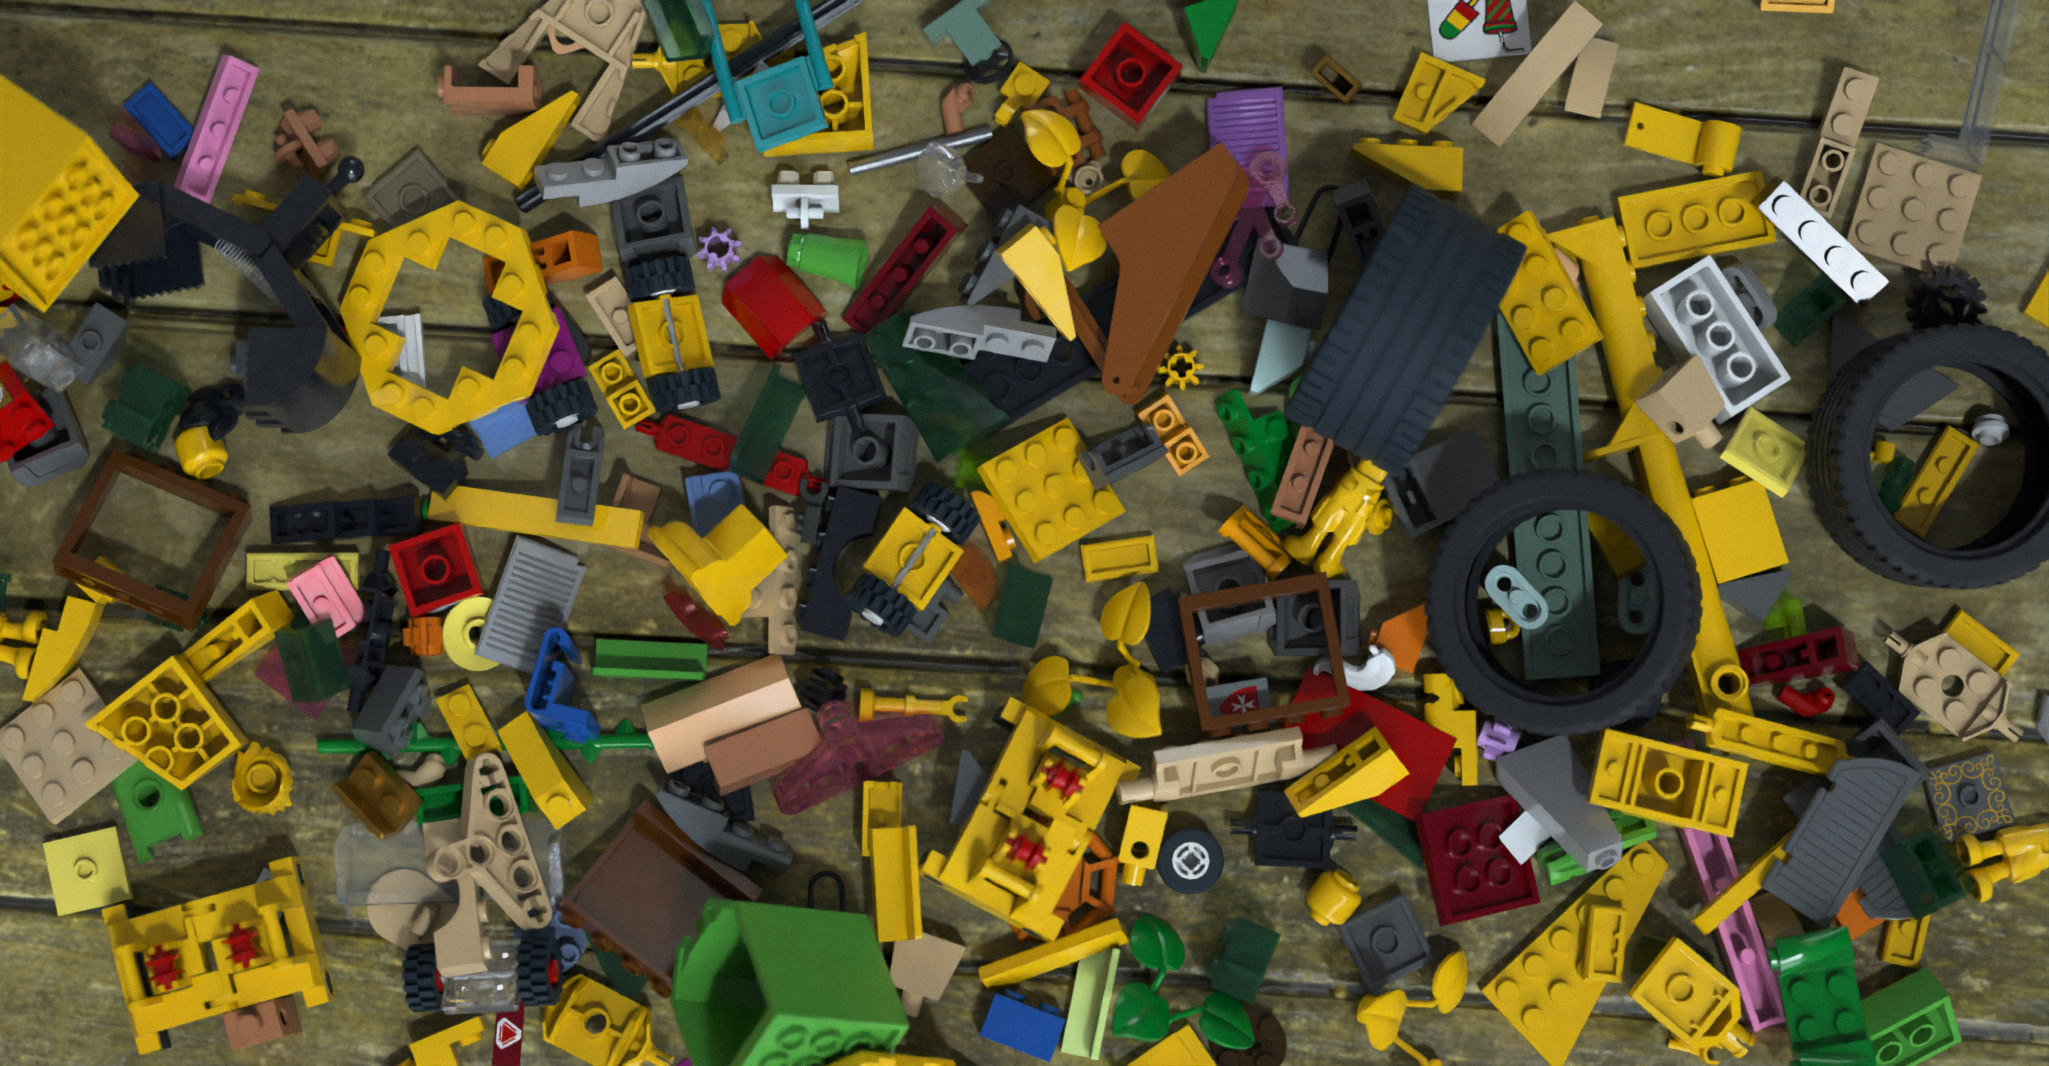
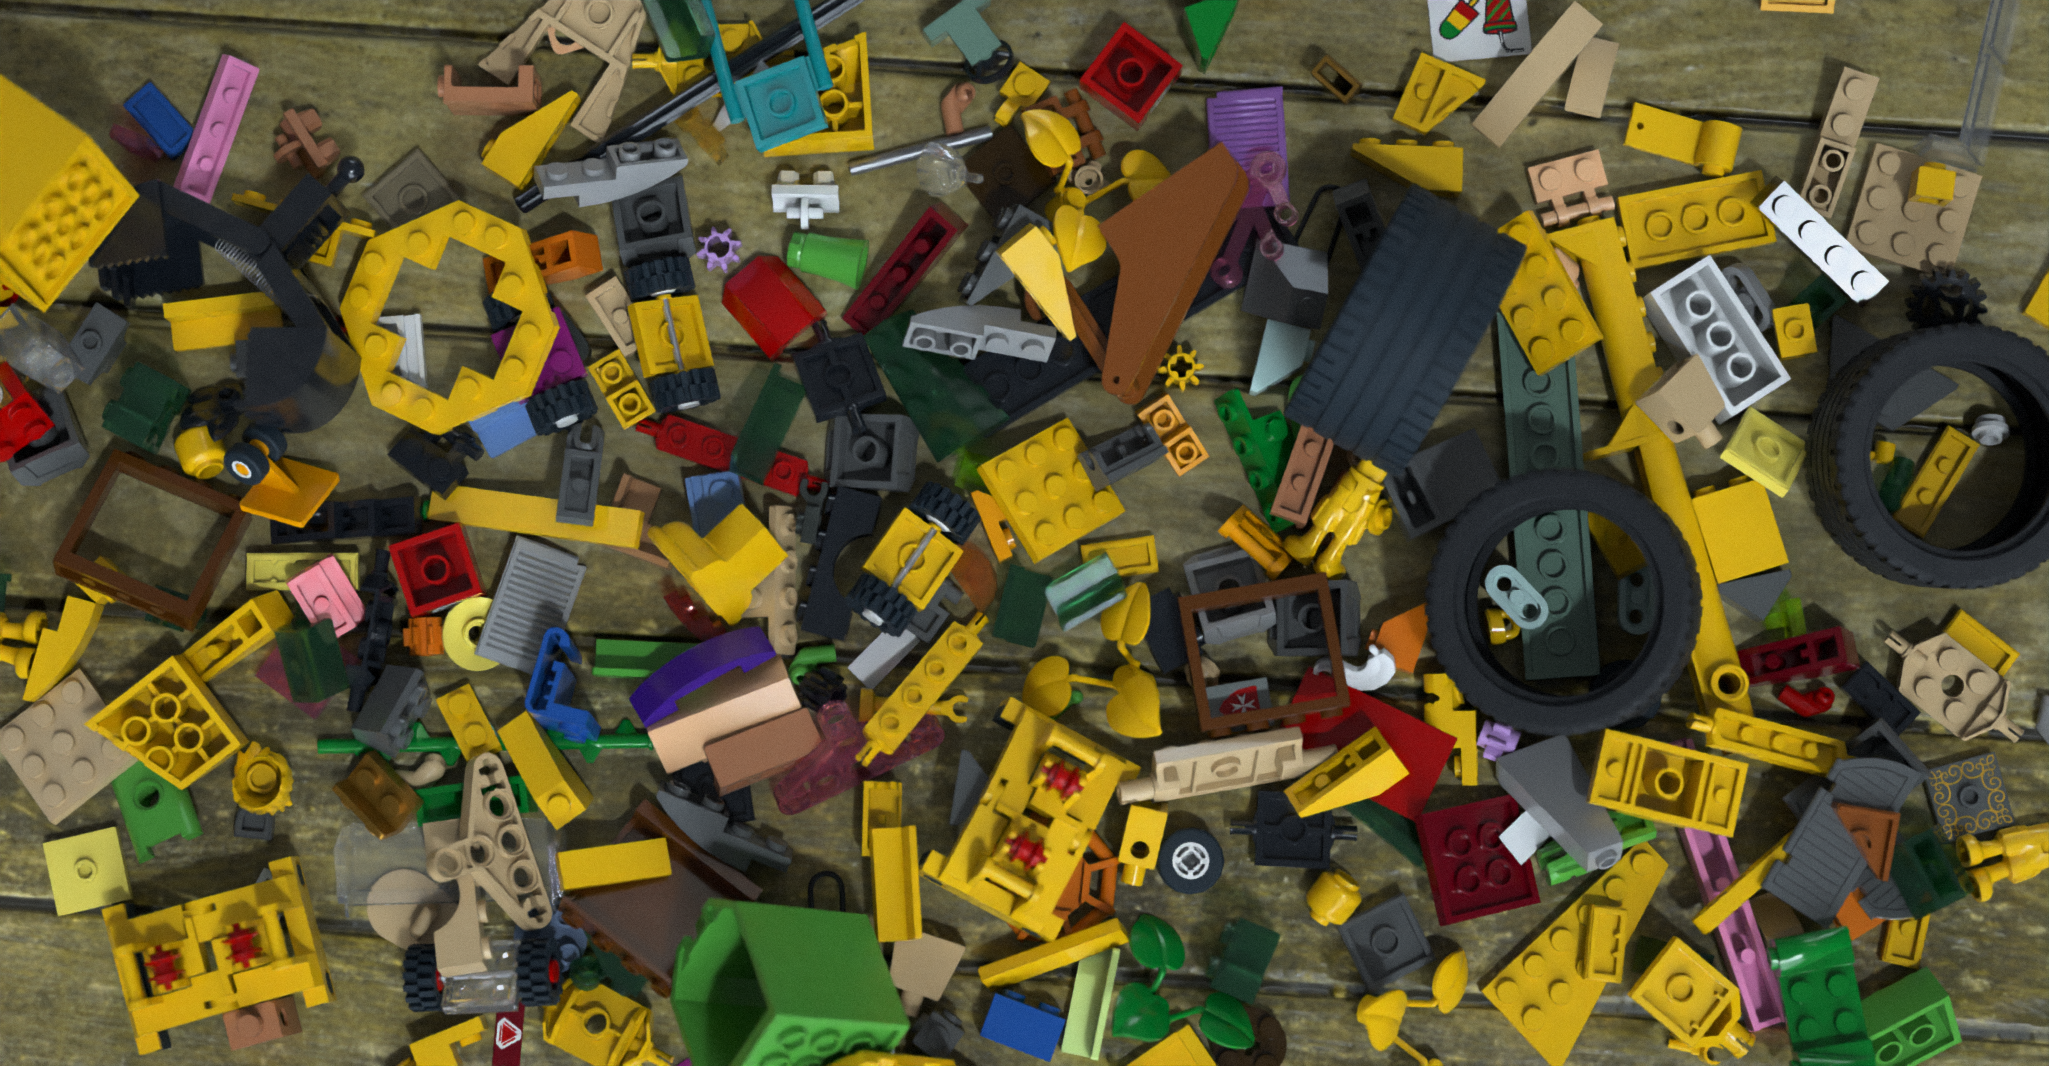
(220, 319): none -> yellow panel
(254, 825): none -> dark grey tile
(281, 486): none -> light orange plate
(585, 979): none -> clear green plate
(613, 864): none -> yellow tile
(697, 667): none -> dark purple slope
(809, 658): none -> bright green arm
(882, 657): none -> white sticker
(922, 688): none -> yellow plate
(938, 1033): none -> dark grey brick
(1085, 591): none -> clear green panel
(1567, 178): none -> light nougat plate
(1794, 331): none -> yellow bracket
(1872, 833): none -> dark orange tile
(1932, 184): none -> yellow plate

